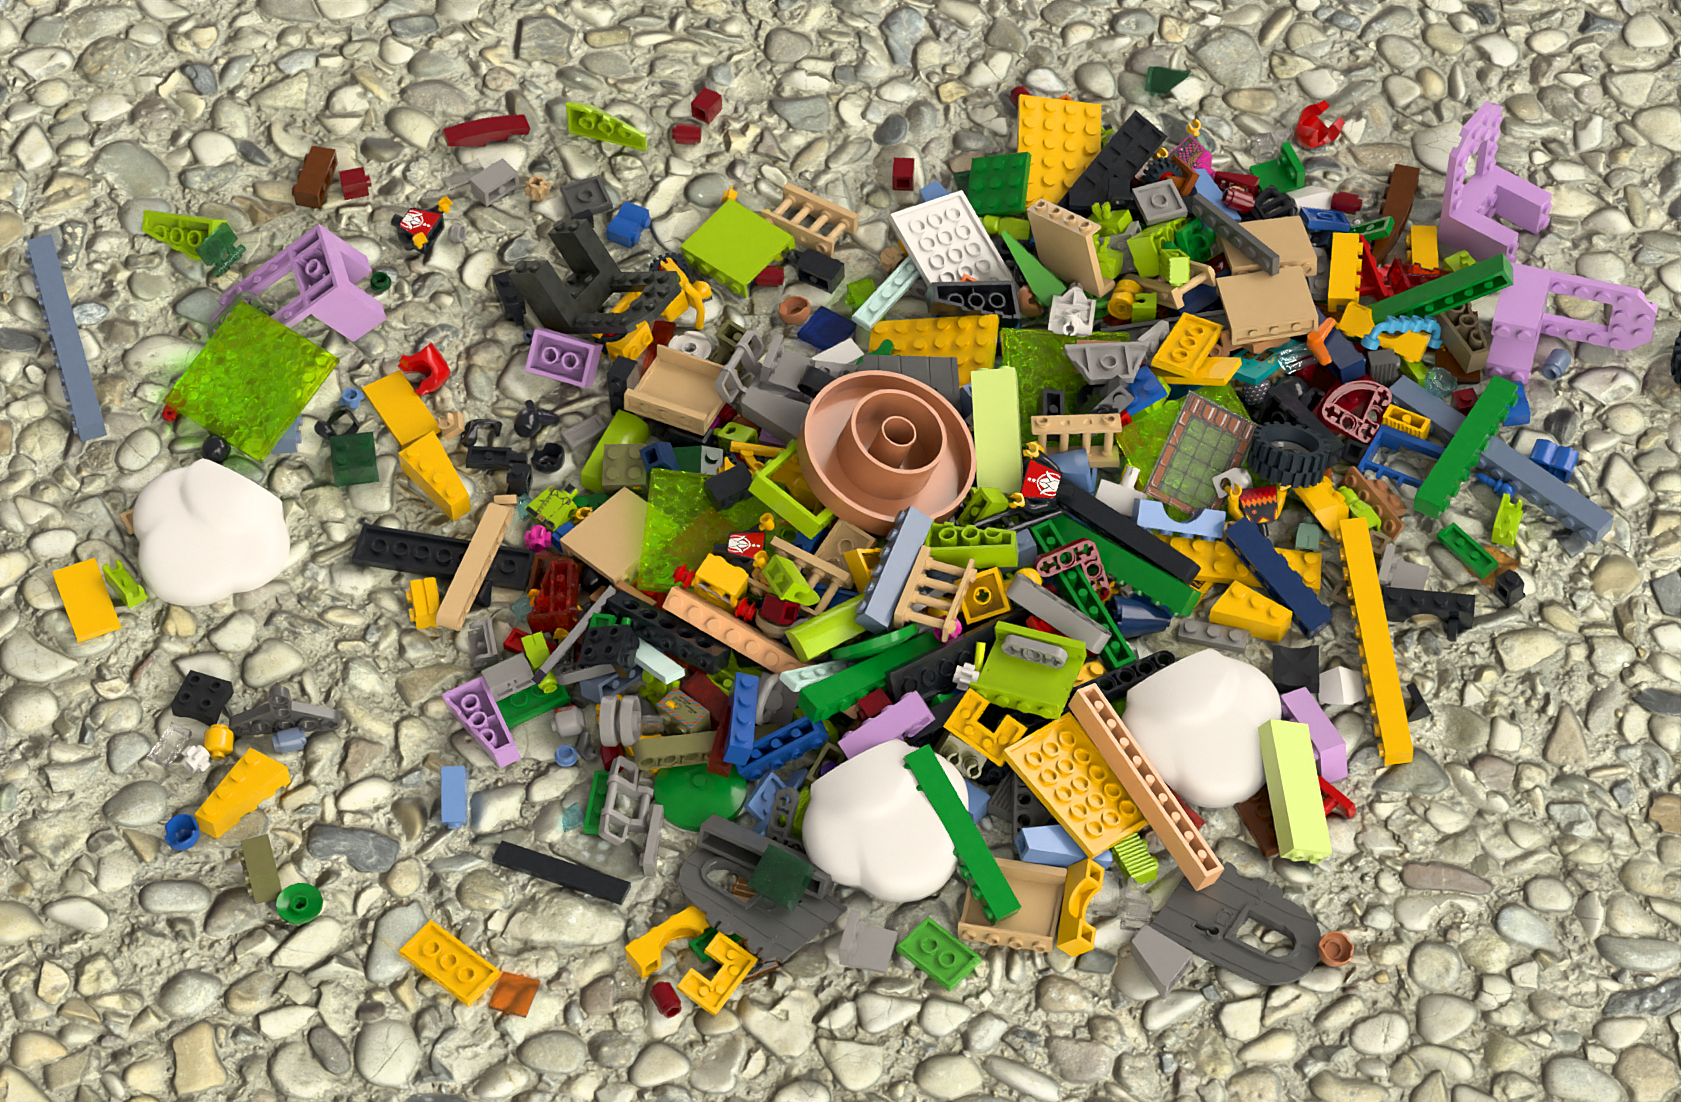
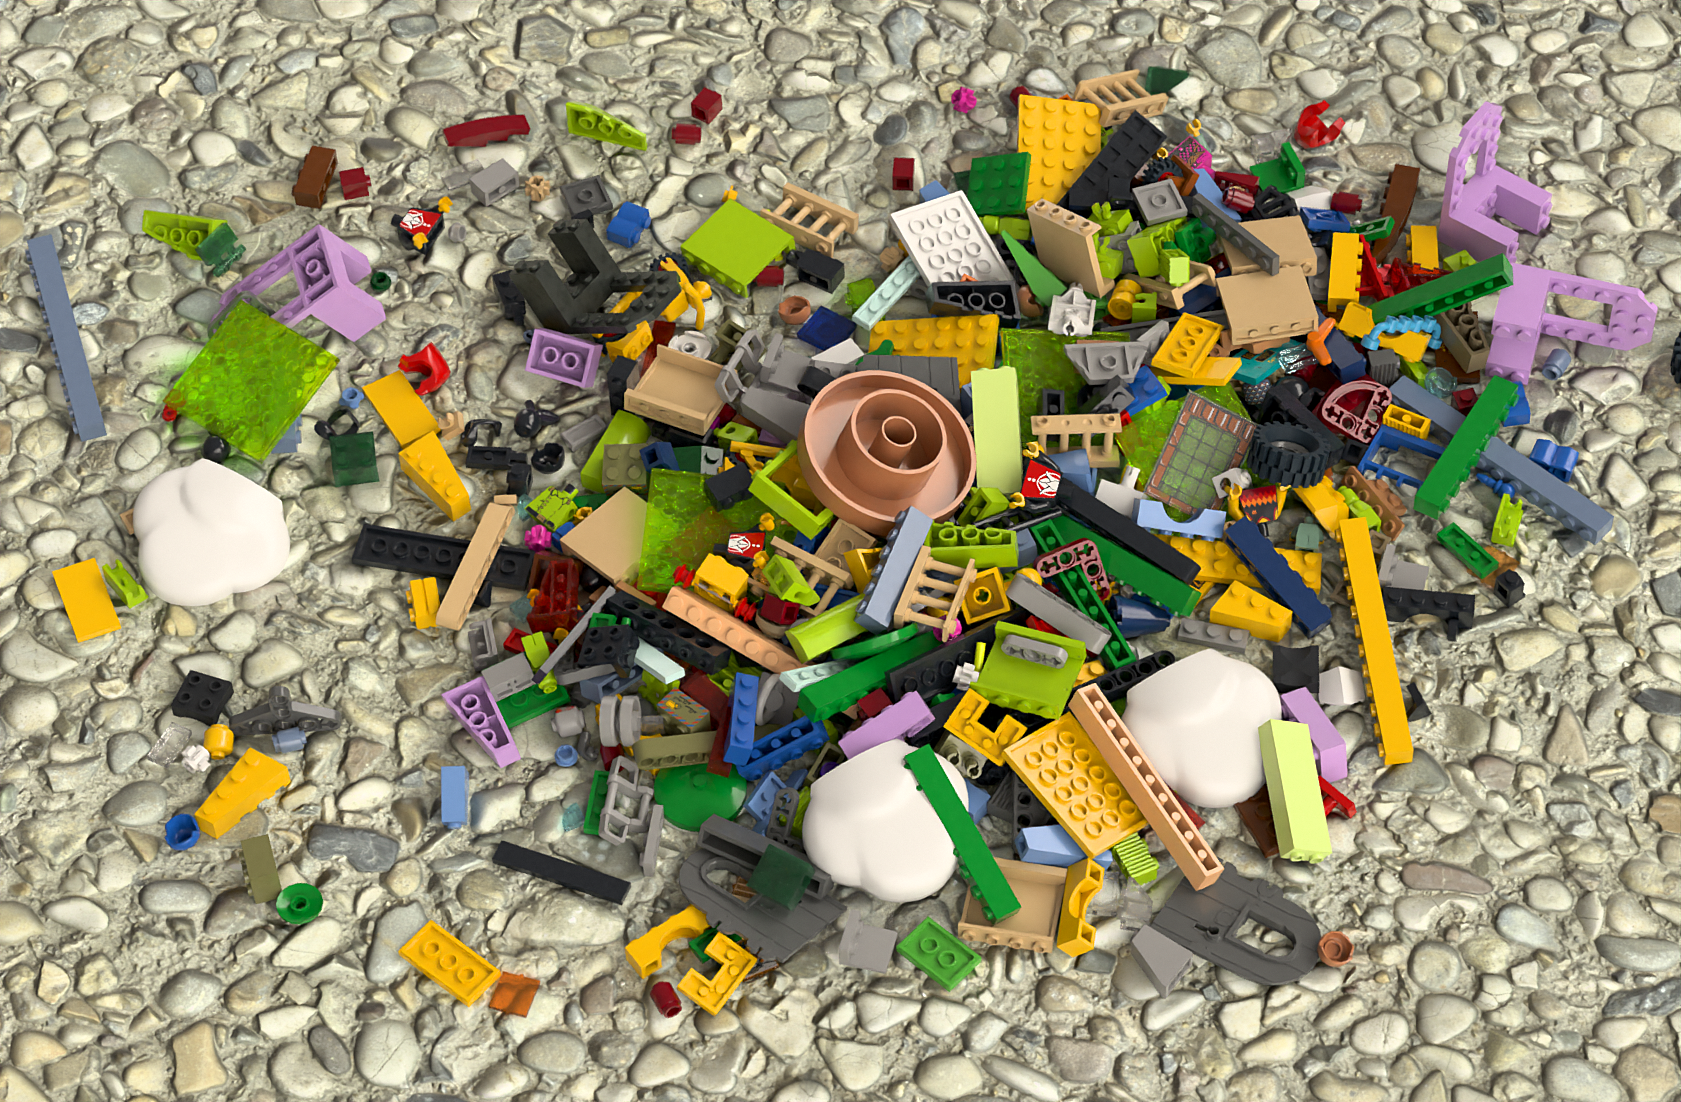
(963, 100): none -> dark pink gear
(1120, 111): none -> tan fence

